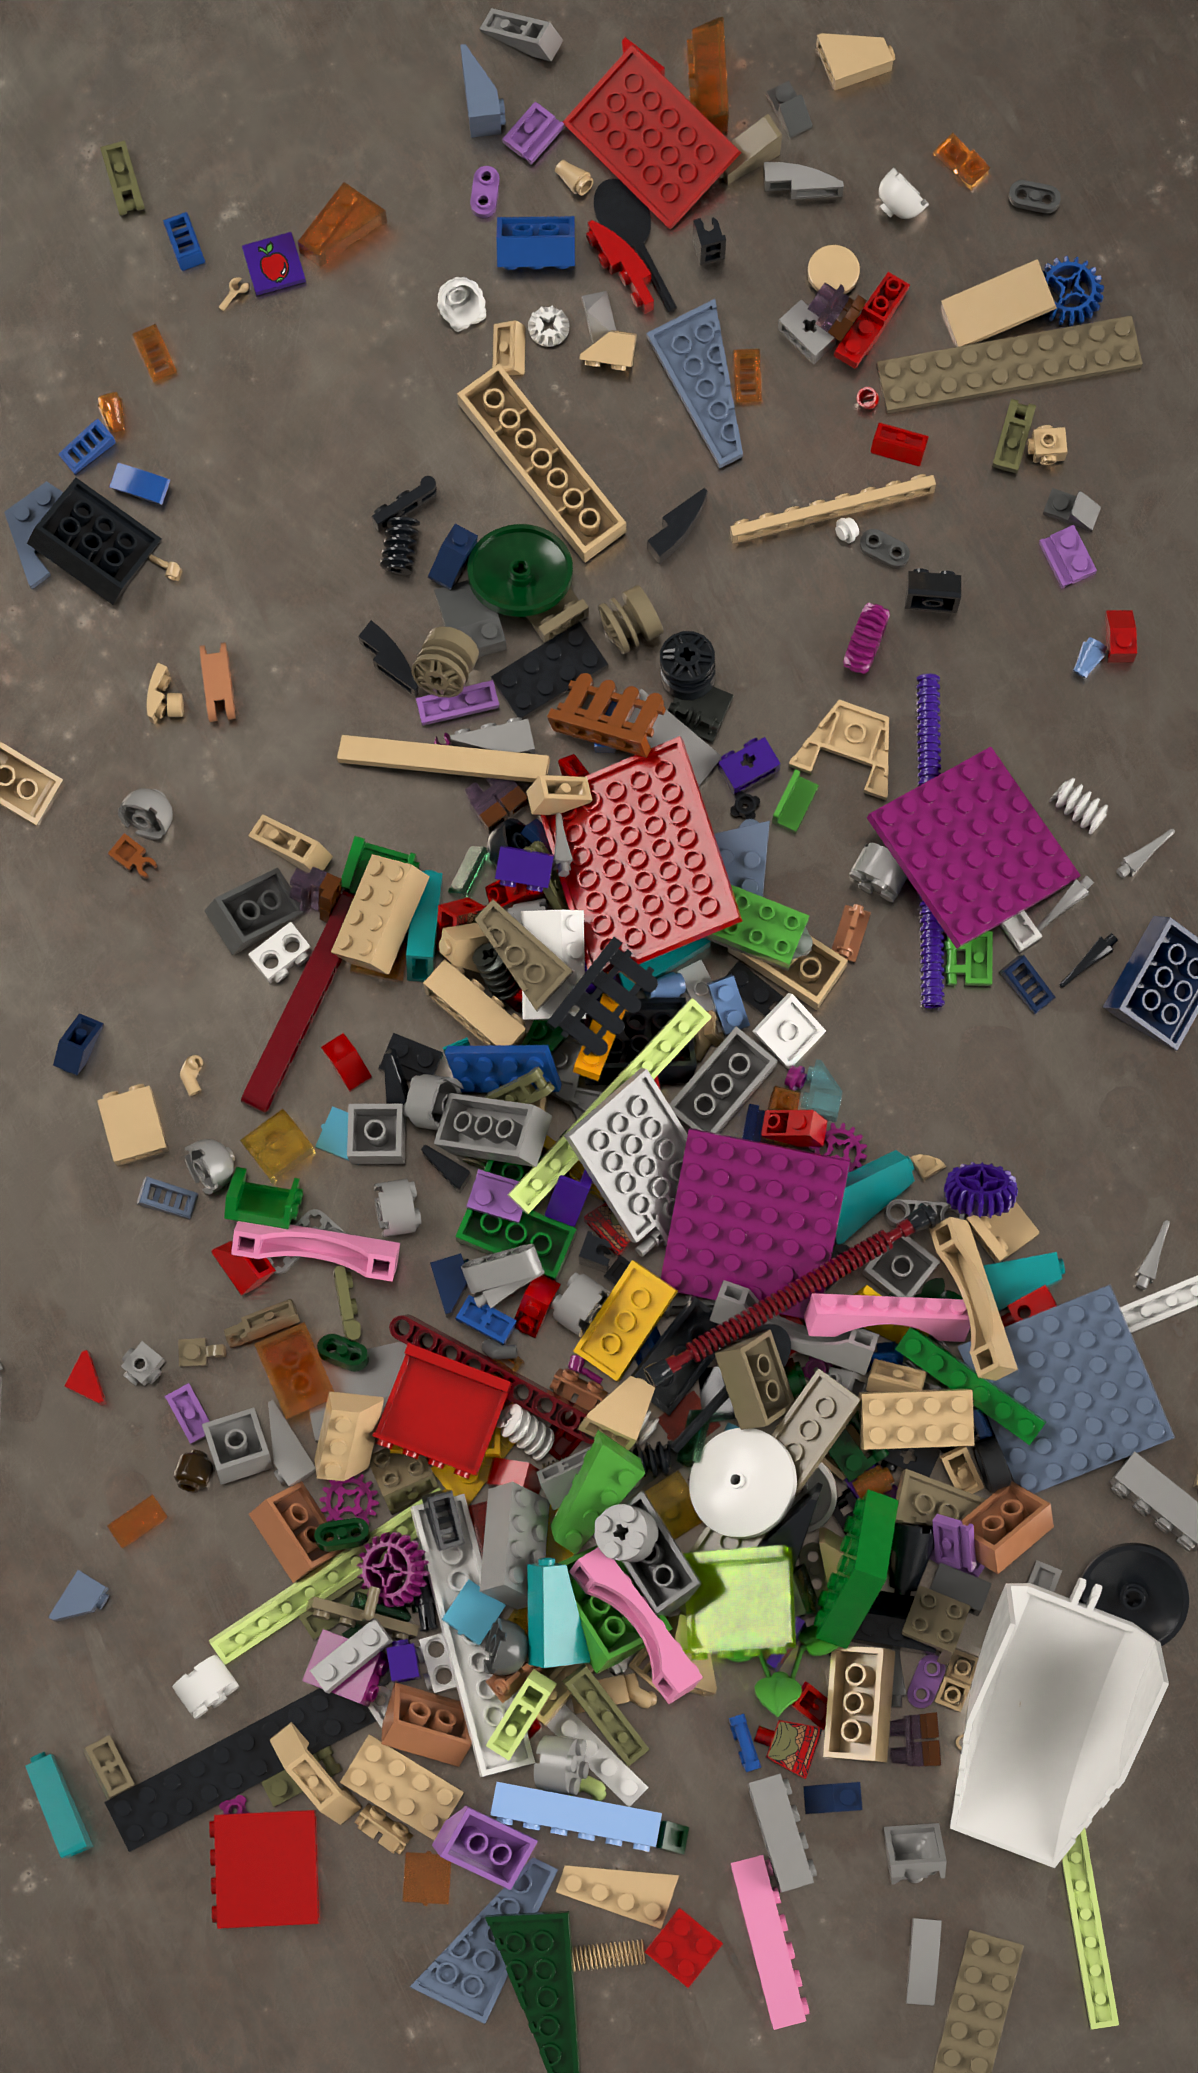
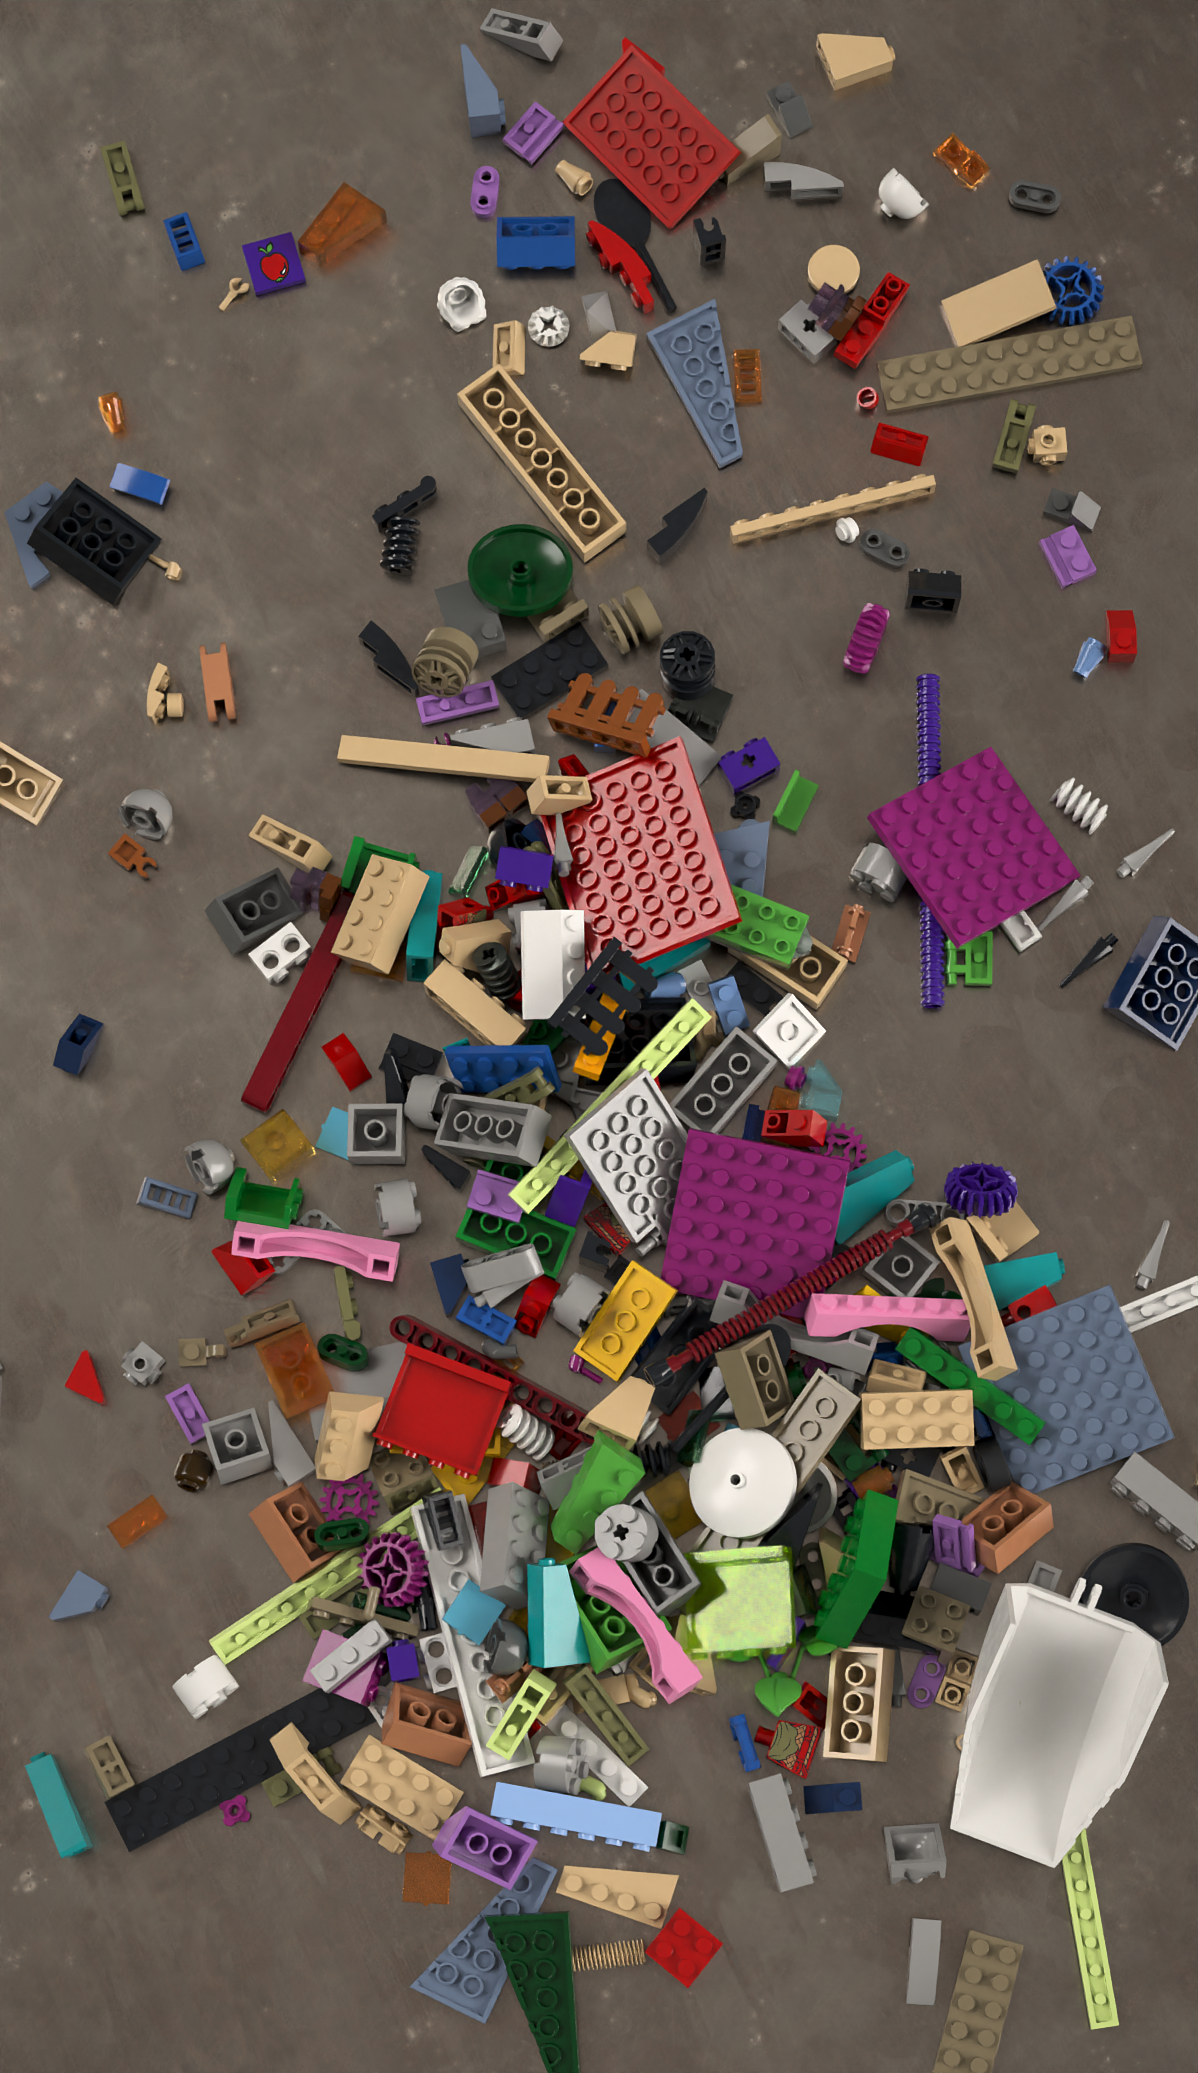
(80, 440): blue slope -> none
(132, 1124): tan brick -> none
(148, 332): clear orange slope -> none
(190, 1072): tan arm -> none
(265, 1869): red panel -> none
(453, 556): dark blue slope -> none
(527, 959): dark tan wing -> none
(570, 1383): nougat hinge -> none
(709, 72): clear orange slope -> none
(768, 1941): bright pink brick -> none
(853, 735): tan wing -> none
(914, 1728): hips -> none
(927, 1166): tan tile -> none
(1029, 970): dark blue slope -> none

